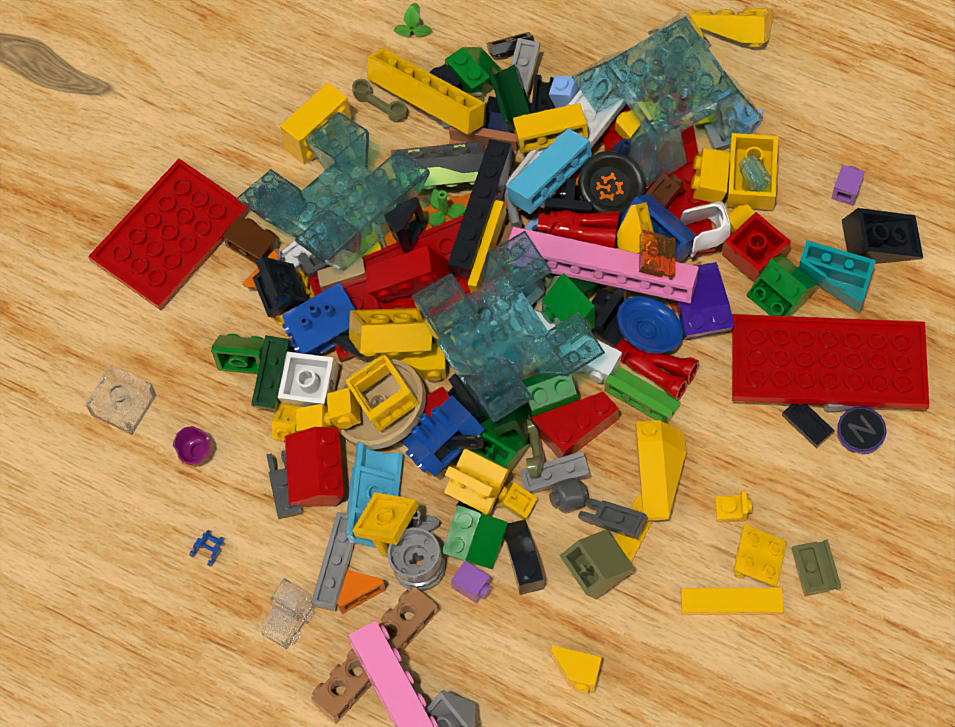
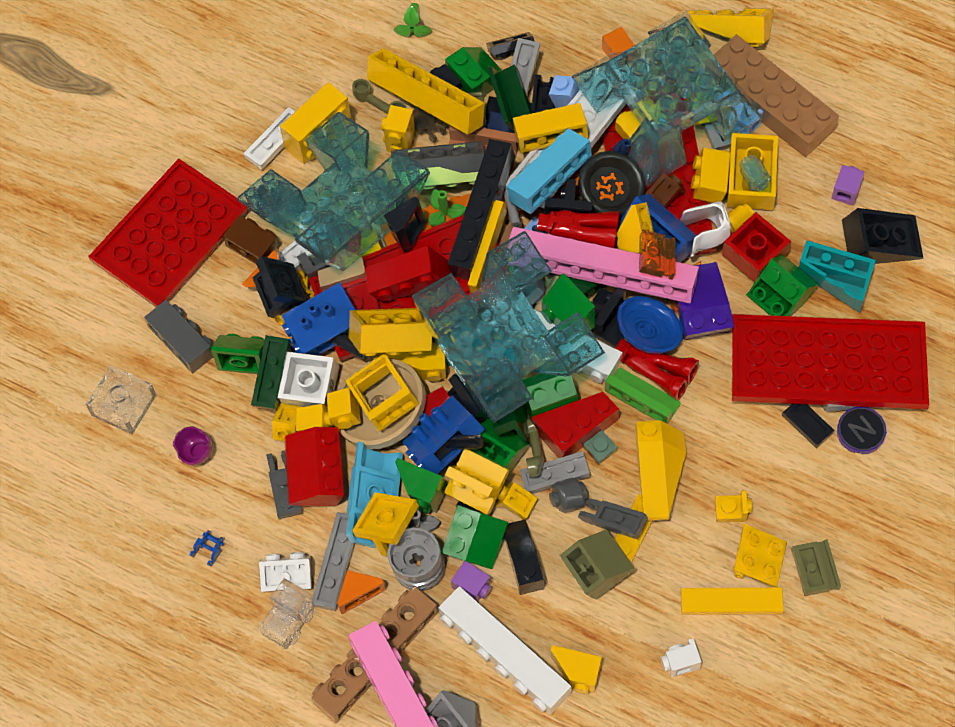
(179, 335): none -> dark grey brick
(269, 143): none -> white plate
(293, 568): none -> white bracket
(398, 128): none -> yellow brick
(422, 485): none -> green slope
(427, 123): none -> clear smoke plate
(504, 650): none -> white brick
(600, 447): none -> sand green plate
(616, 41): none -> orange brick
(681, 659): none -> white brick
(786, 105): none -> medium nougat brick

